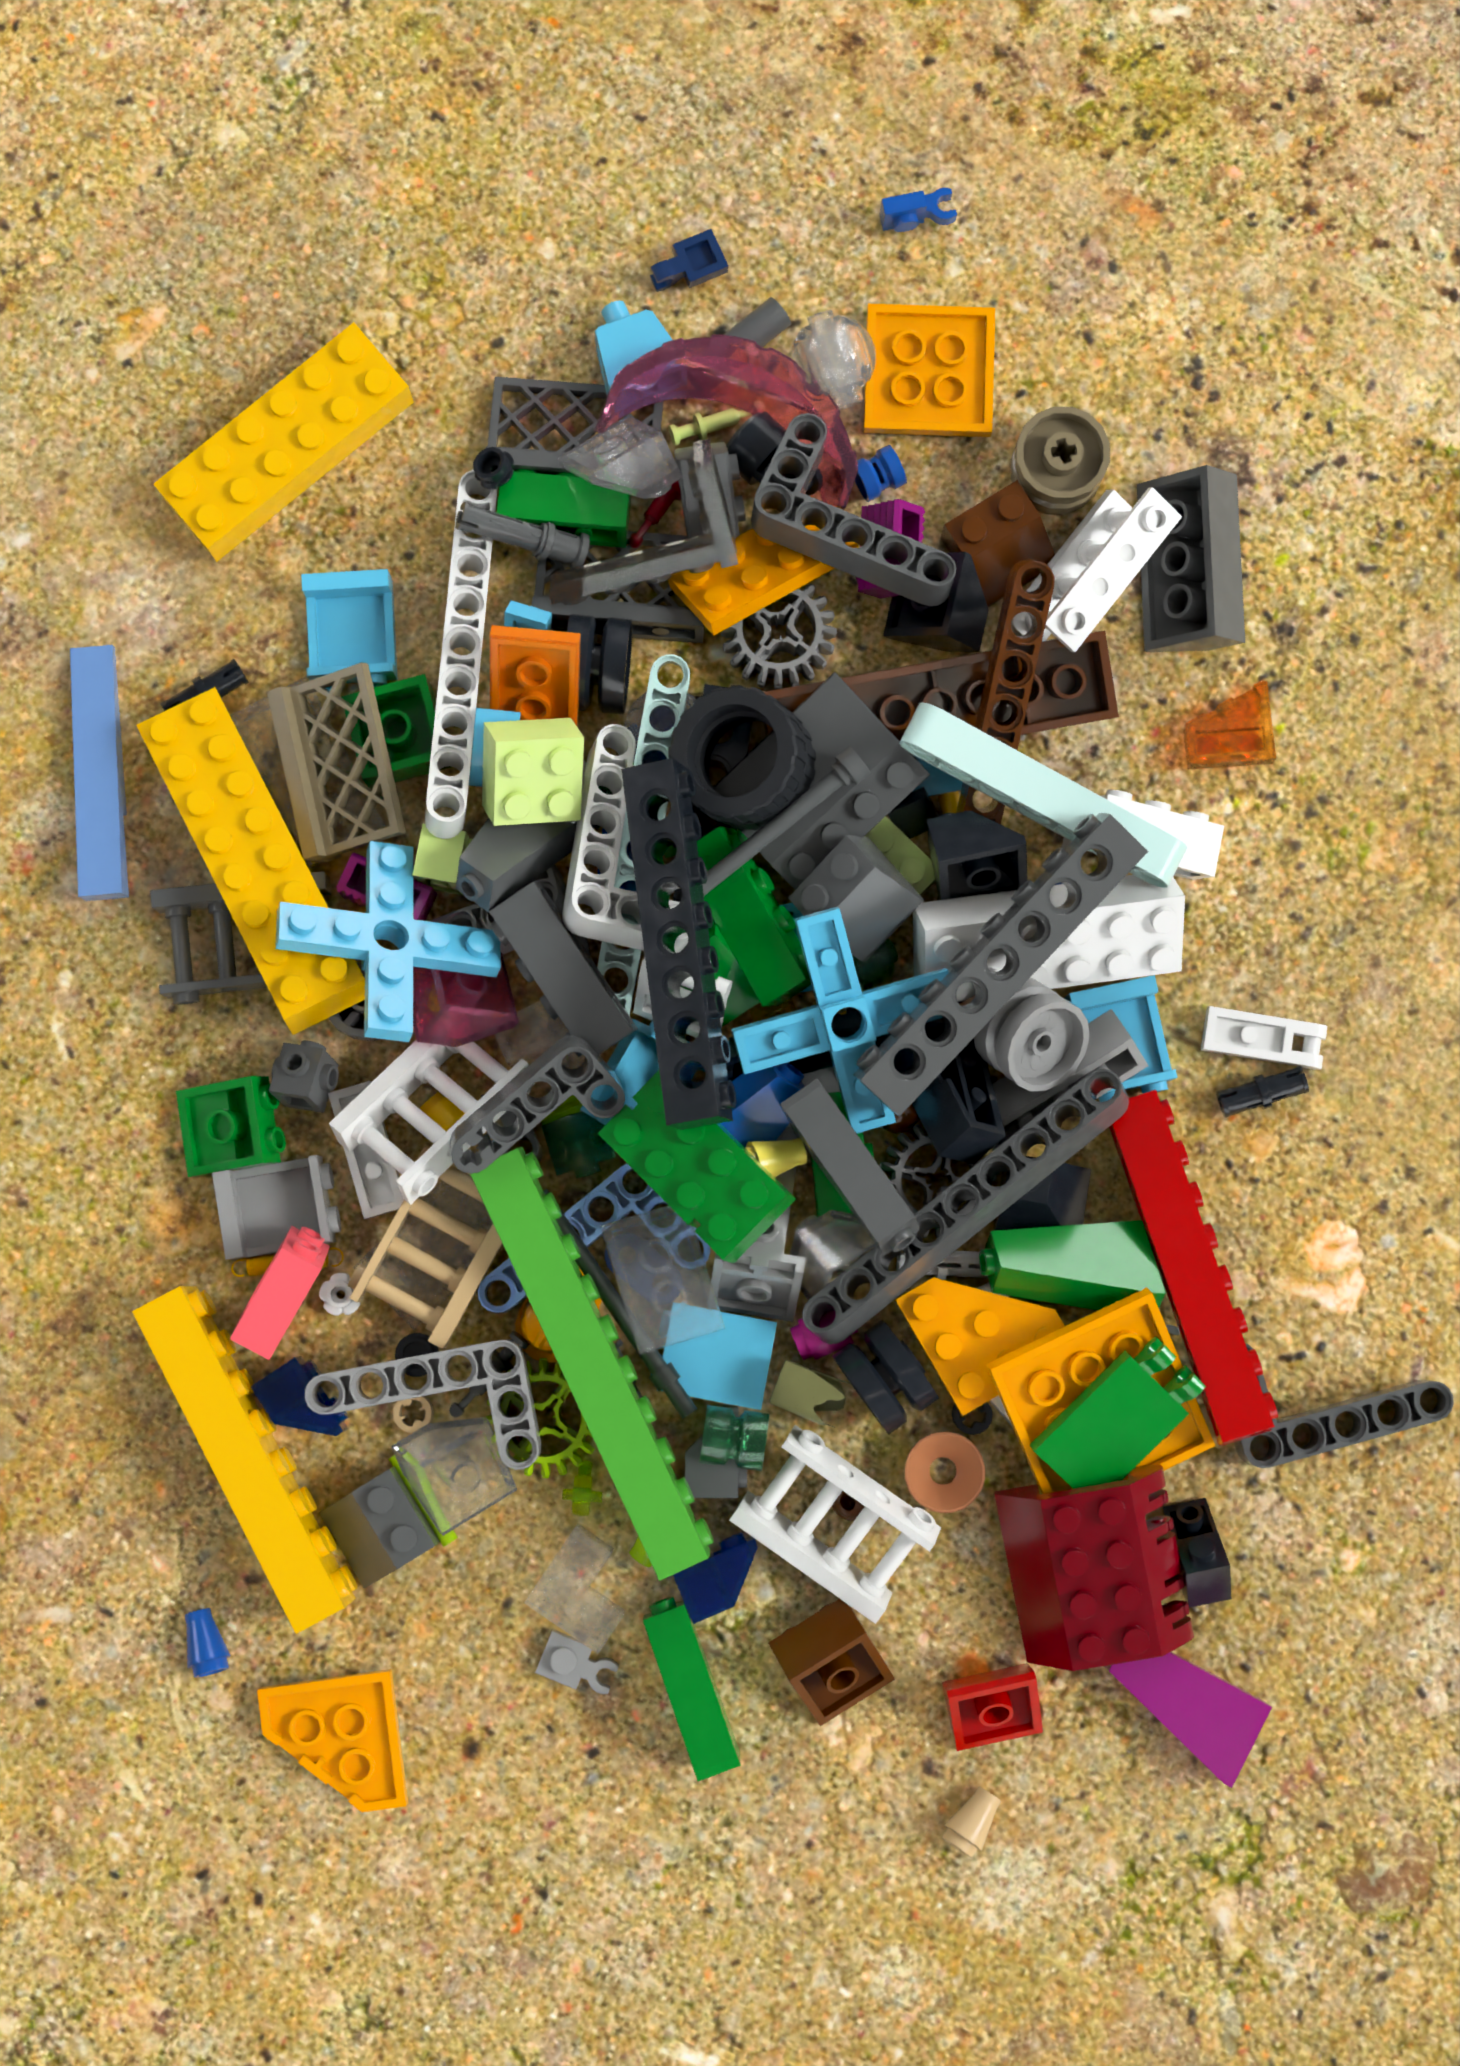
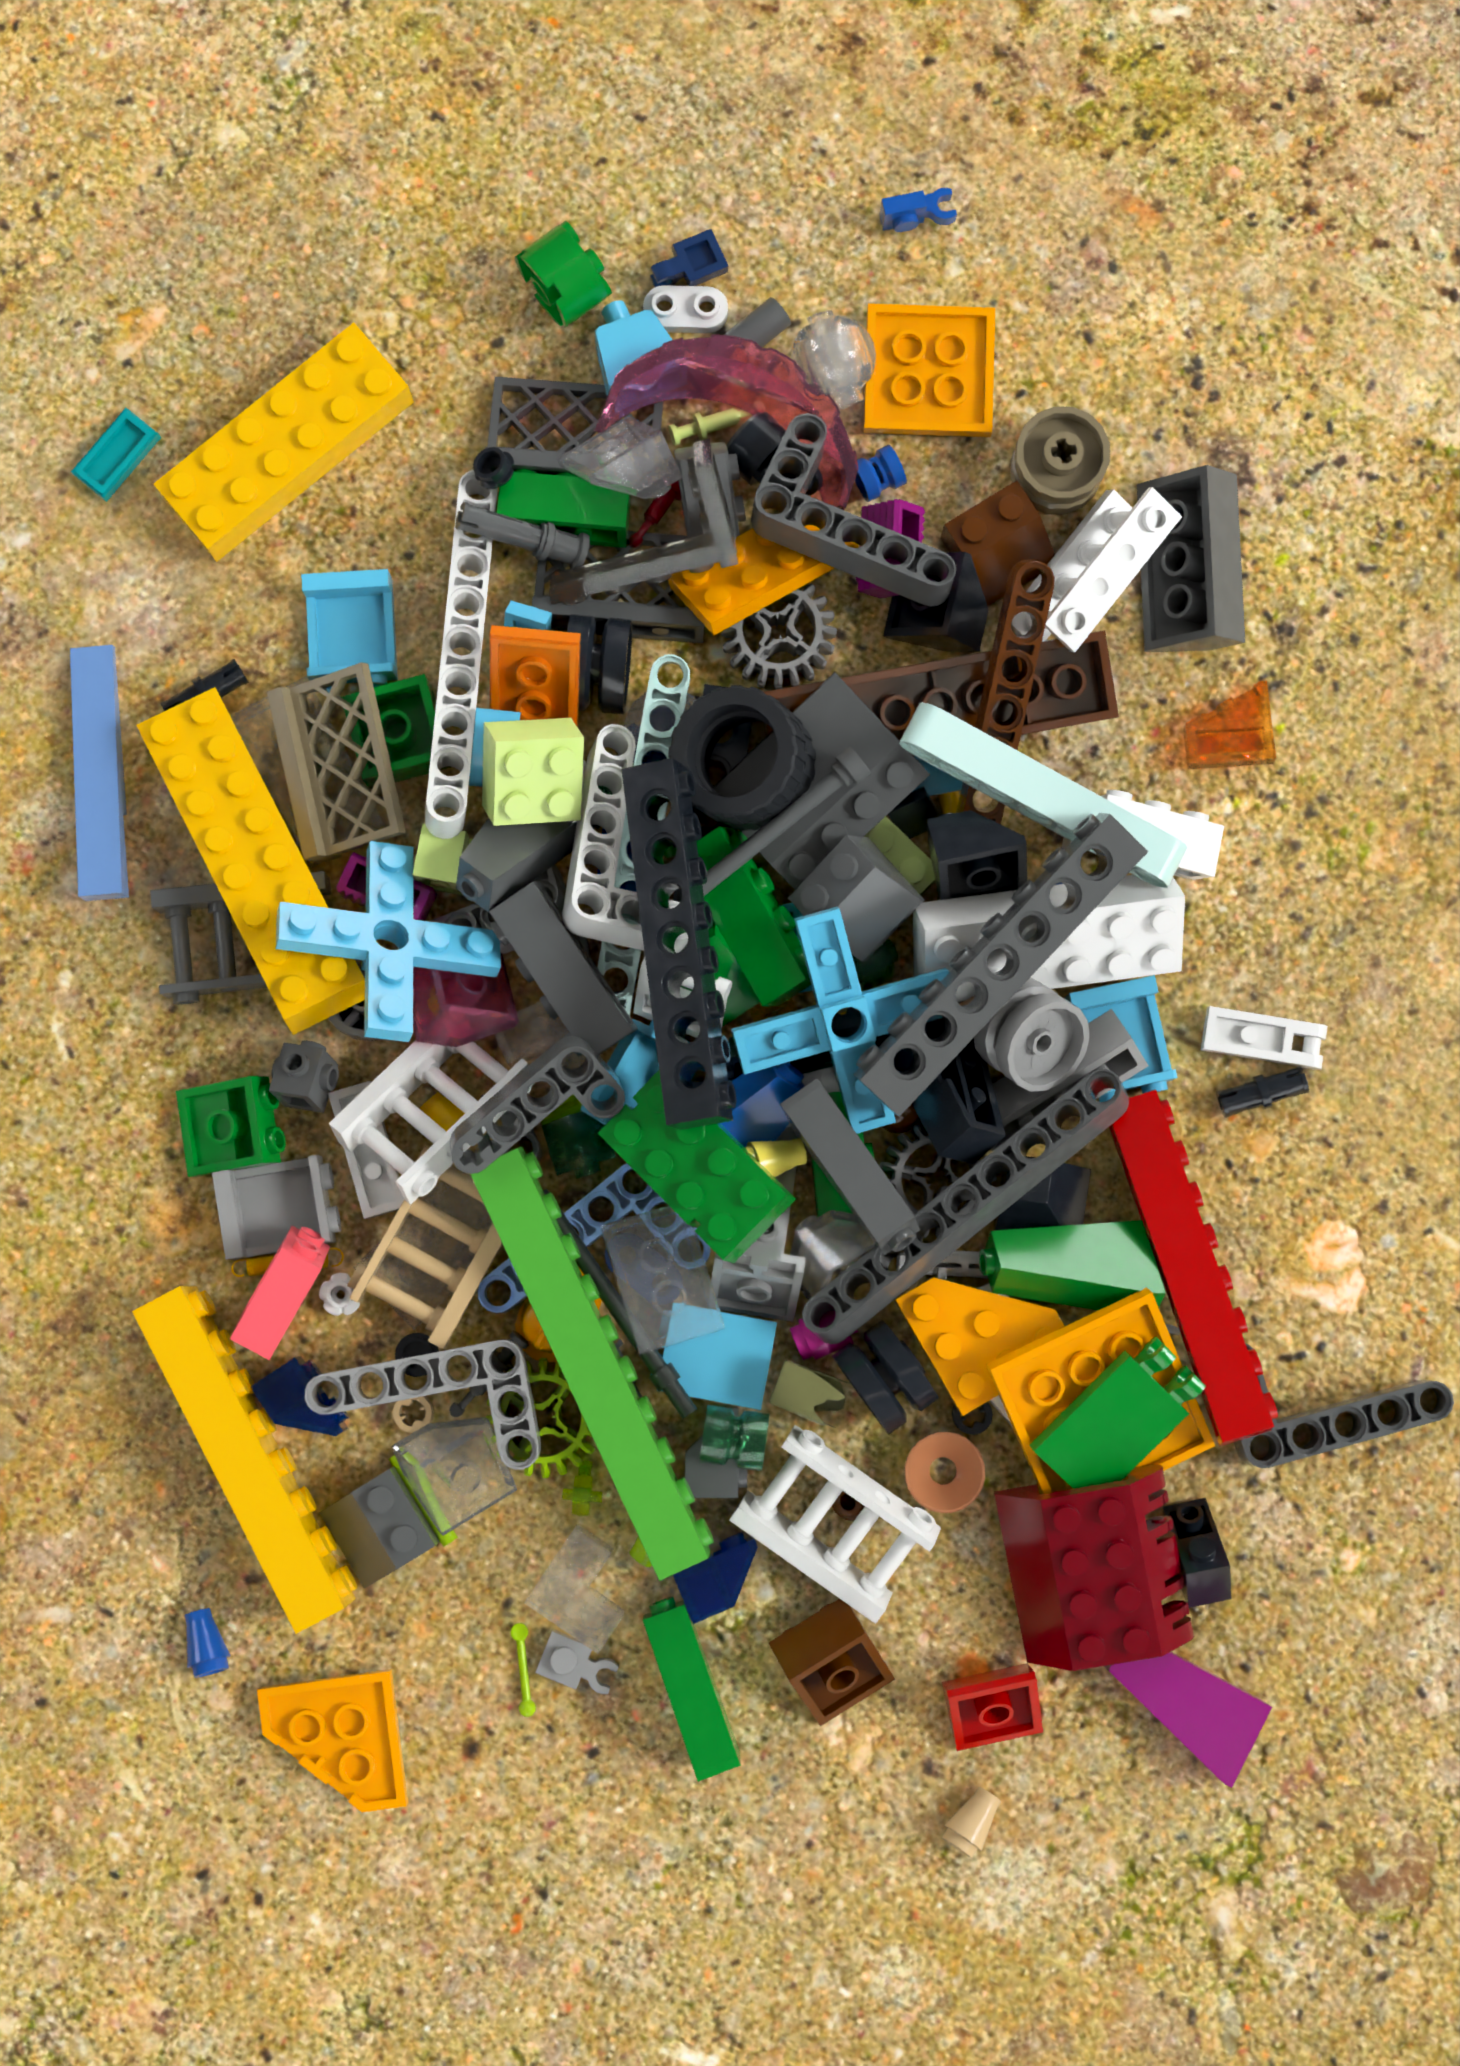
(116, 454): none -> teal tile
(519, 1633): none -> lime hinge
(563, 274): none -> green brick
(685, 311): none -> white plate

